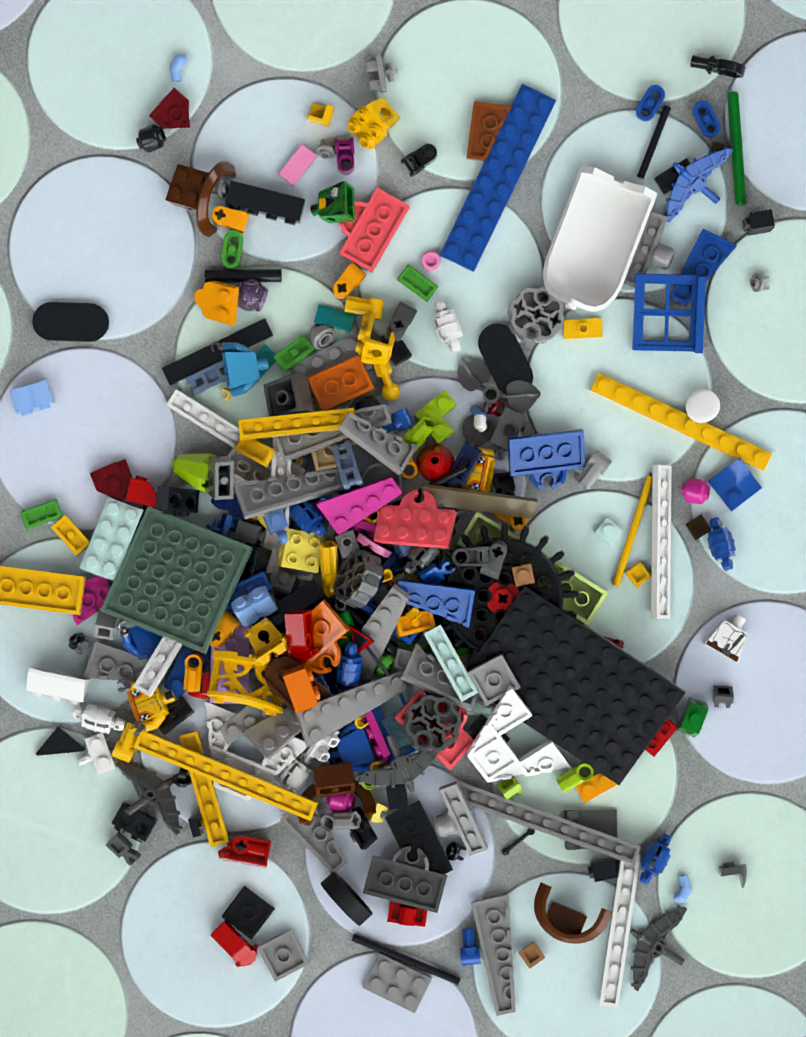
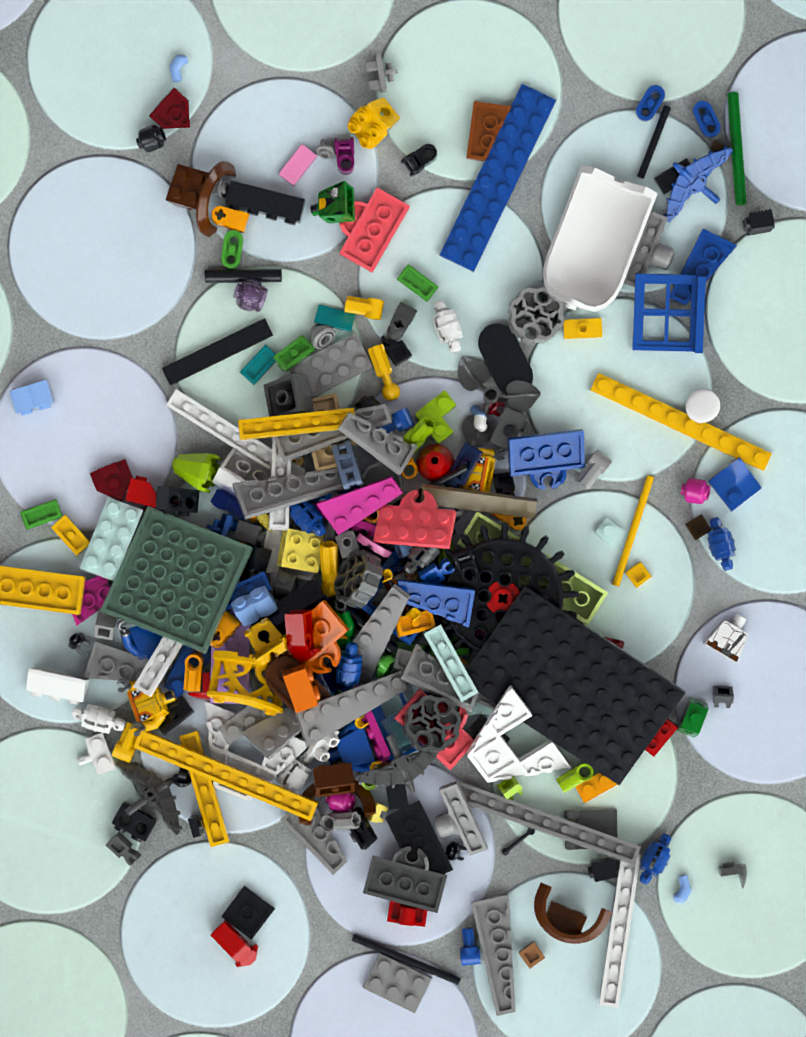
(59, 743): black tile -> none
(70, 322): black tile -> none
(210, 376): sand blue plate -> none
(218, 301): light orange plate -> none
(221, 477): dark grey brick -> none
(240, 367): dark azure torso -> none
(255, 854): red piece -> none
(256, 451): yellow tile -> none
(276, 524): medium blue plate -> none
(283, 955): light grey plate -> none
(321, 114): yellow panel -> none
(340, 383): orange tile -> none
(346, 898): black tyre -> none
(350, 279): light orange piece -> none
(363, 641): black piece -> none
(369, 344): yellow piece -> none
(430, 261): bright pink tile -> none
(473, 556): dark grey piece -> none
(493, 679): light grey plate -> none
(495, 560): dark grey piece -> none
(523, 574): medium nougat plate -> none
(653, 943): dark grey bar -> none
(661, 542): white plate -> none
(718, 66): black pin -> none
(757, 282): light grey plate -> none

